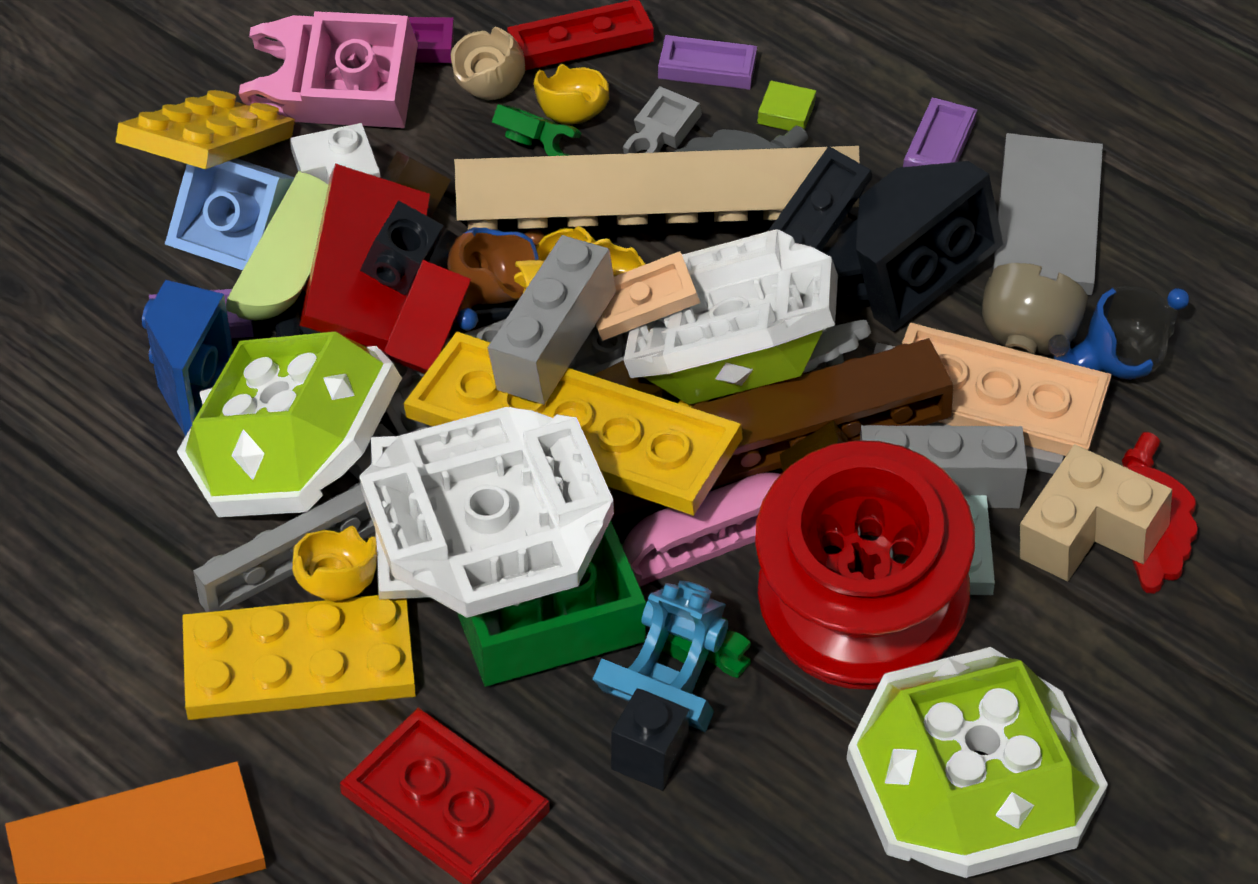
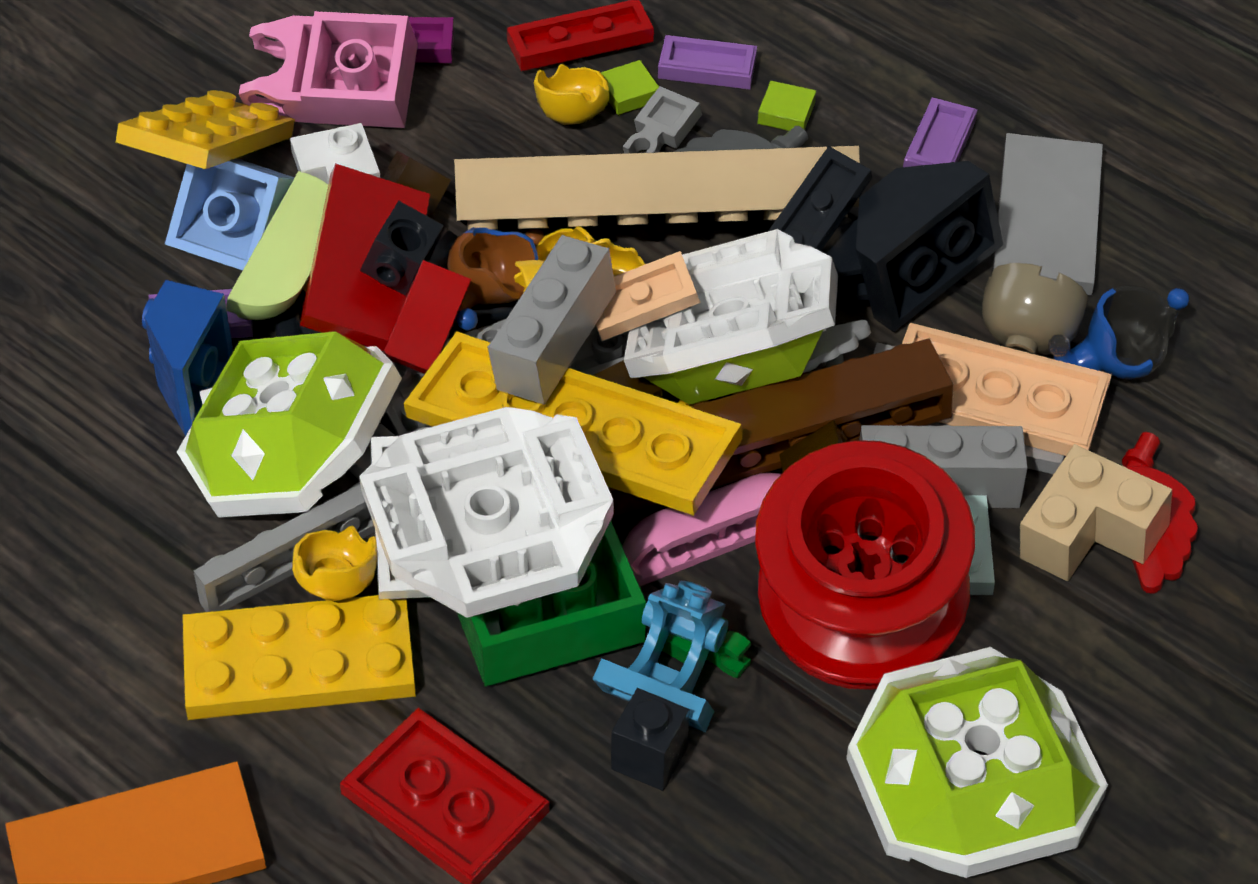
(488, 63): tan hair -> none
(526, 127): green plate -> none
(629, 86): none -> lime tile

